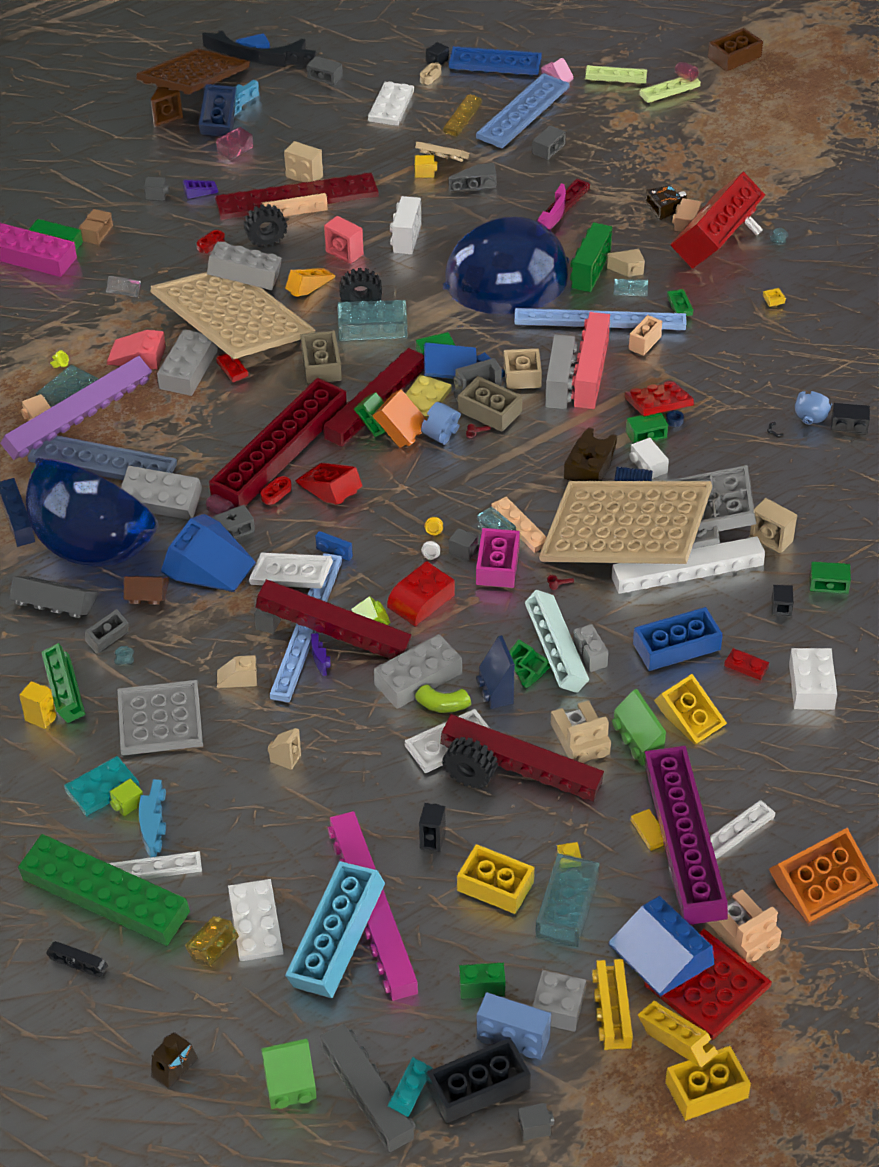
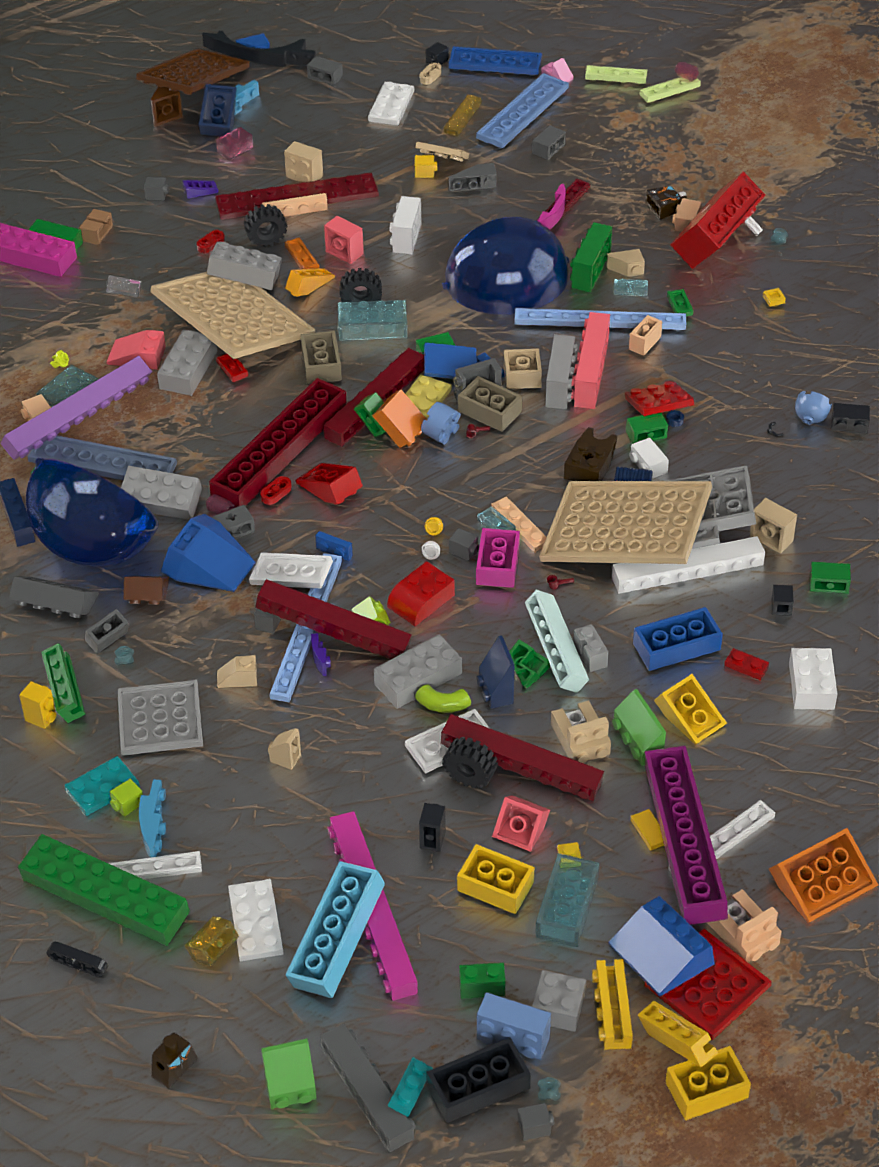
(301, 254): none -> orange tile
(520, 822): none -> coral slope
(549, 1083): none -> clear light blue plate
(735, 49): reddish brown brick -> none

